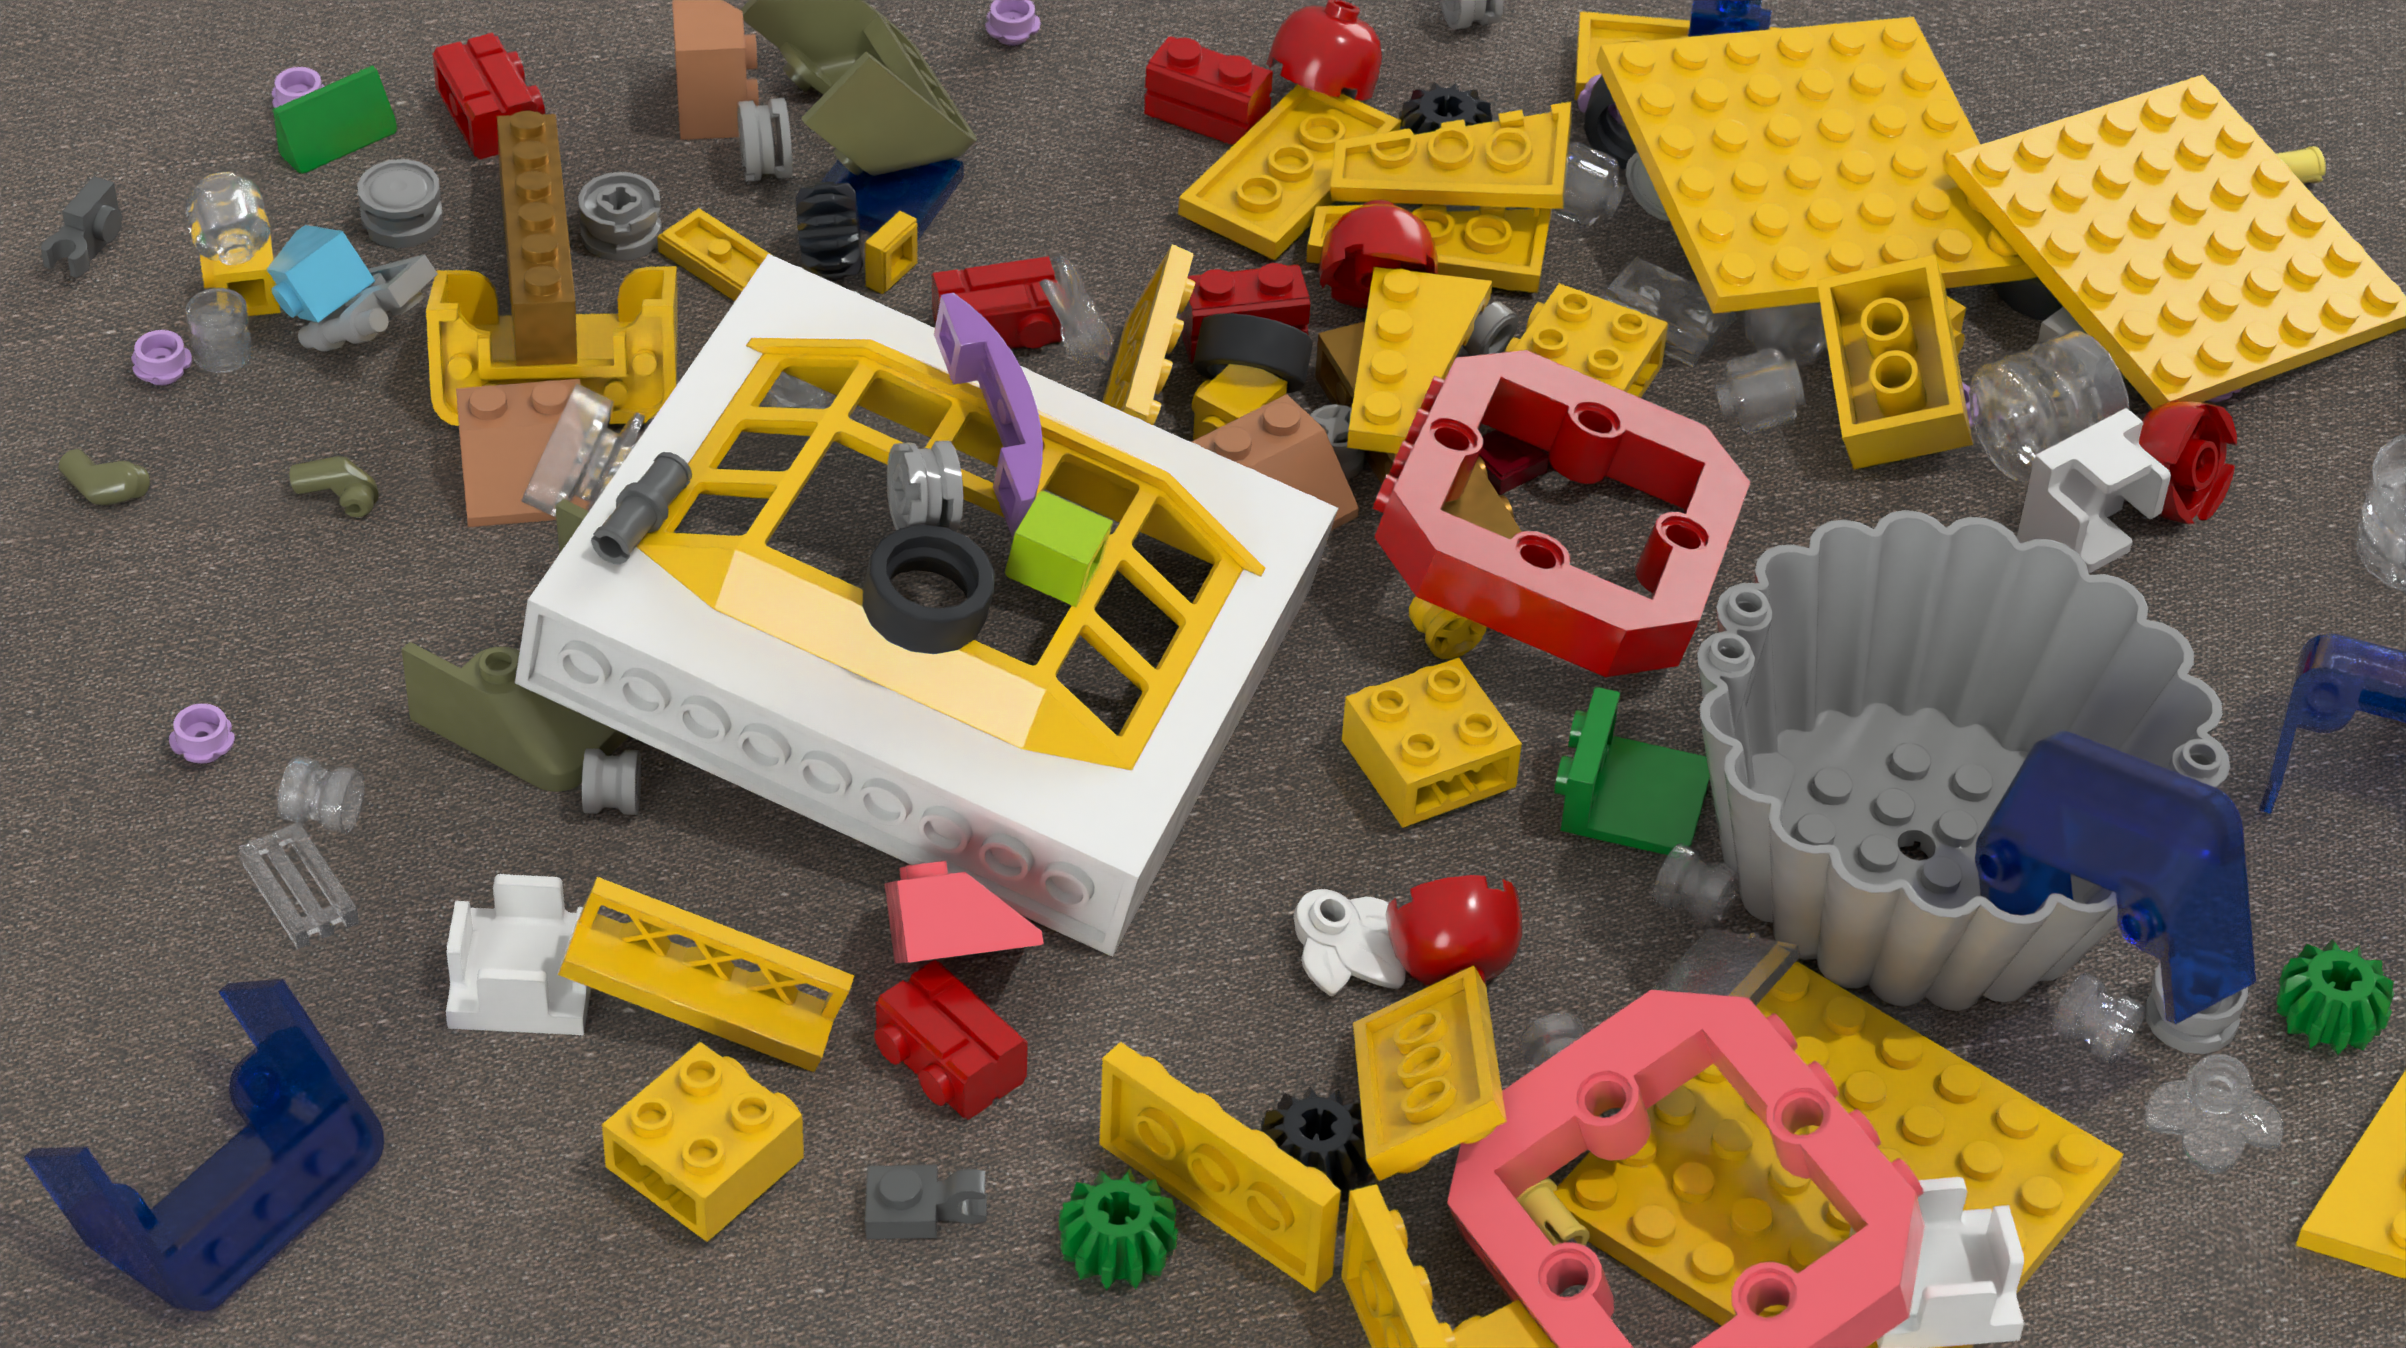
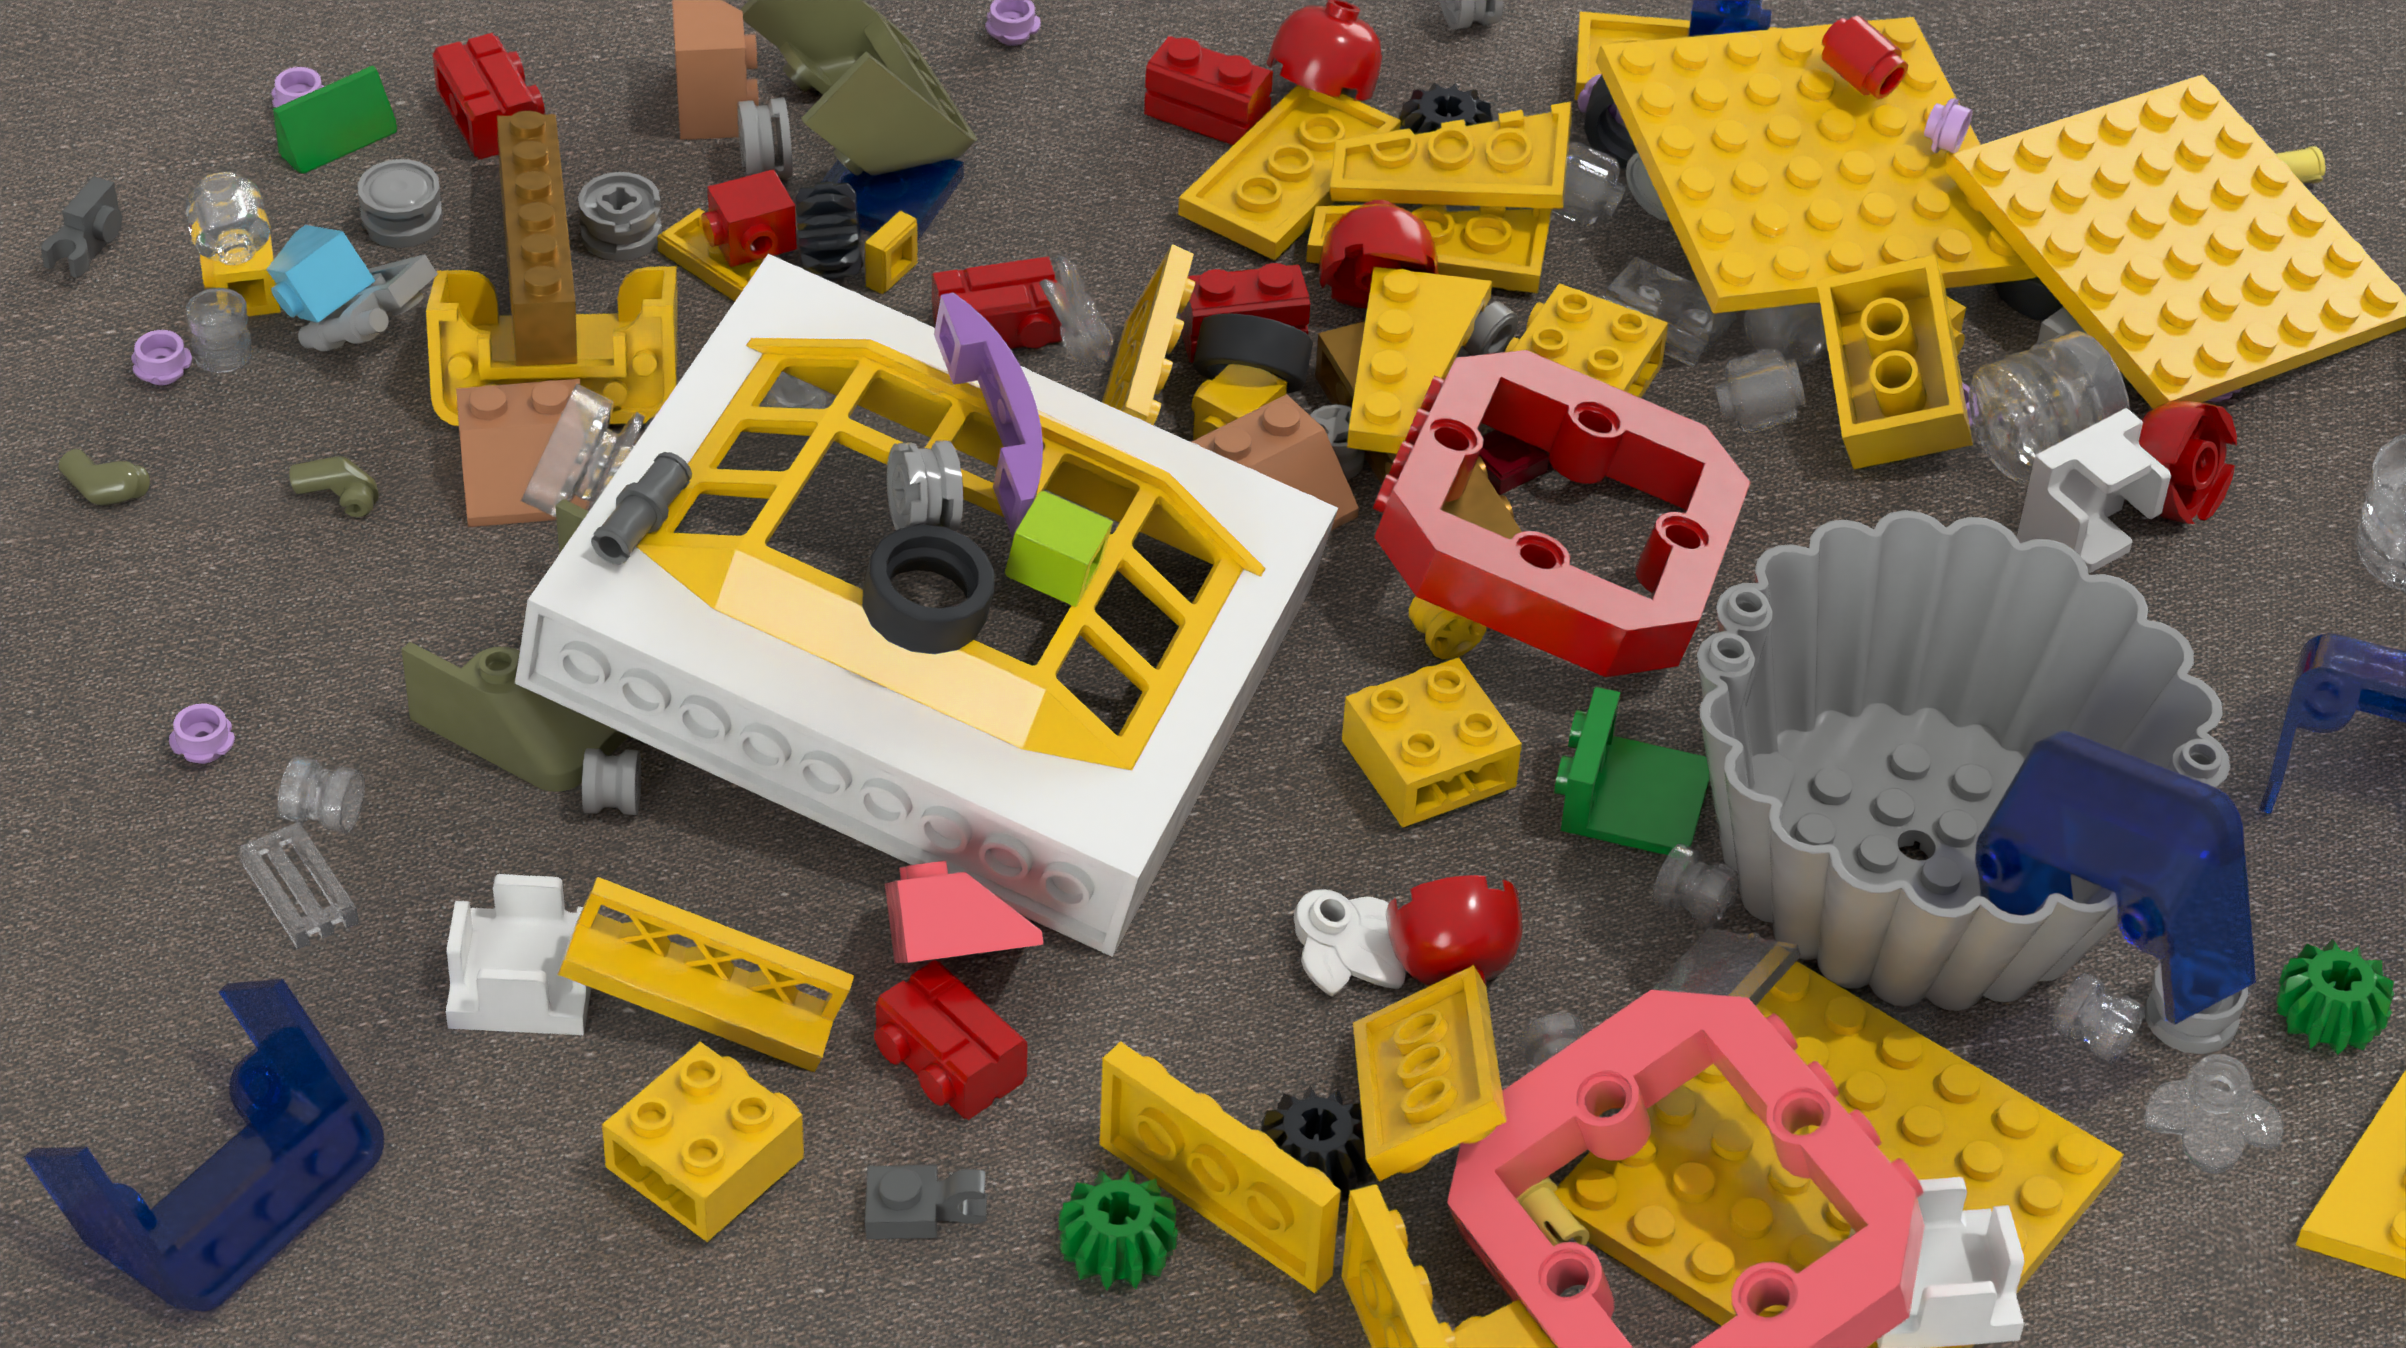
(750, 218): none -> red brick
(1863, 57): none -> red brick
(1948, 126): none -> lavender plate

